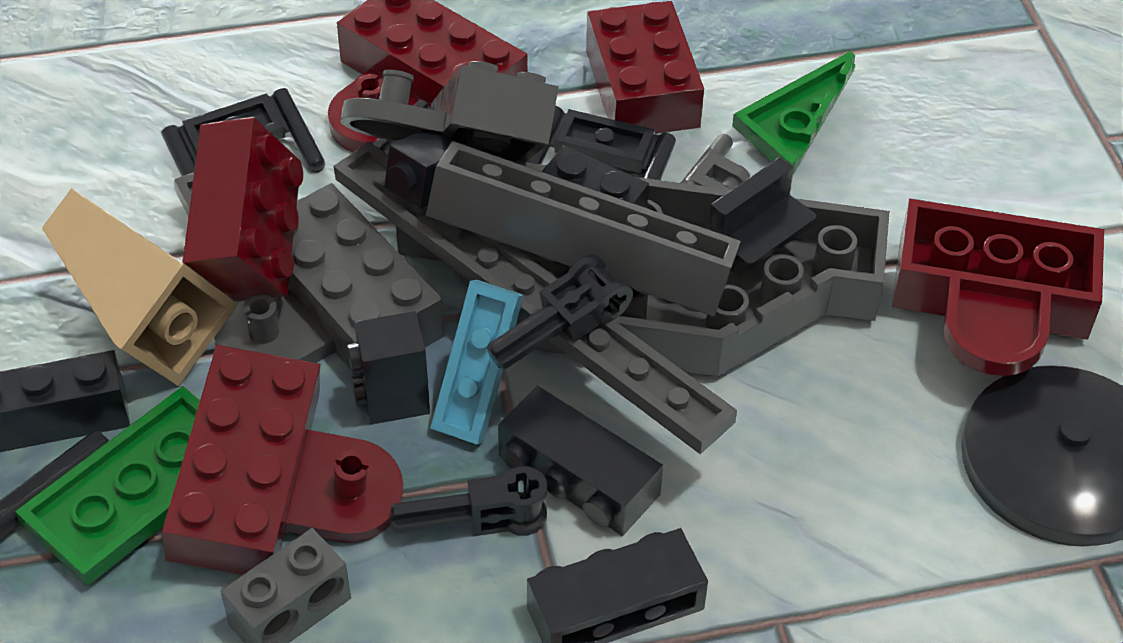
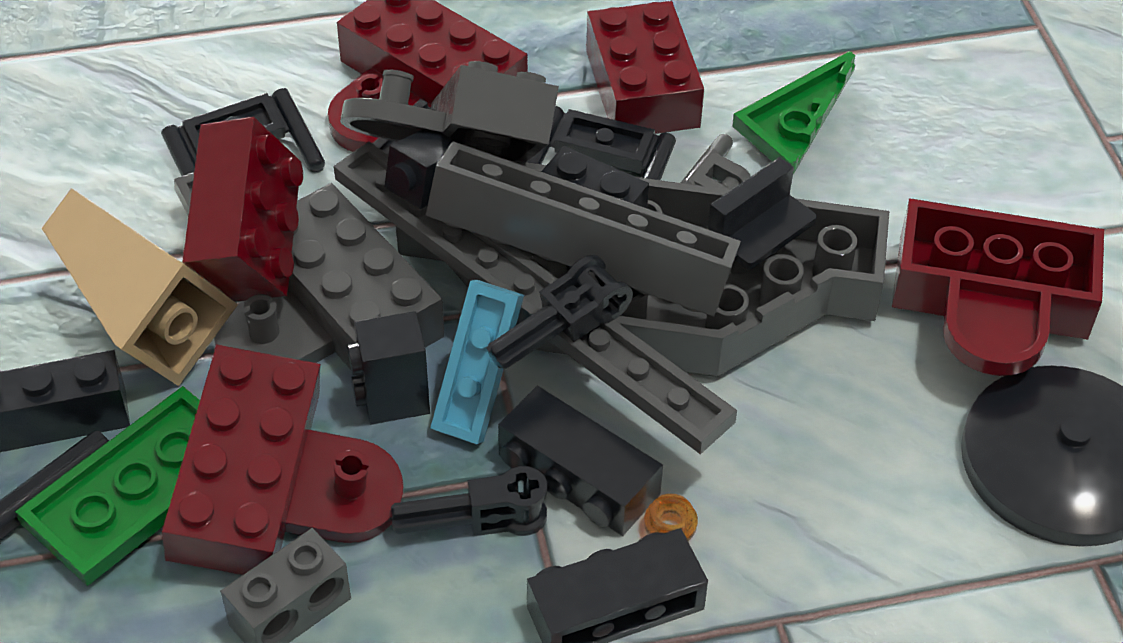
(673, 508): none -> clear orange plate

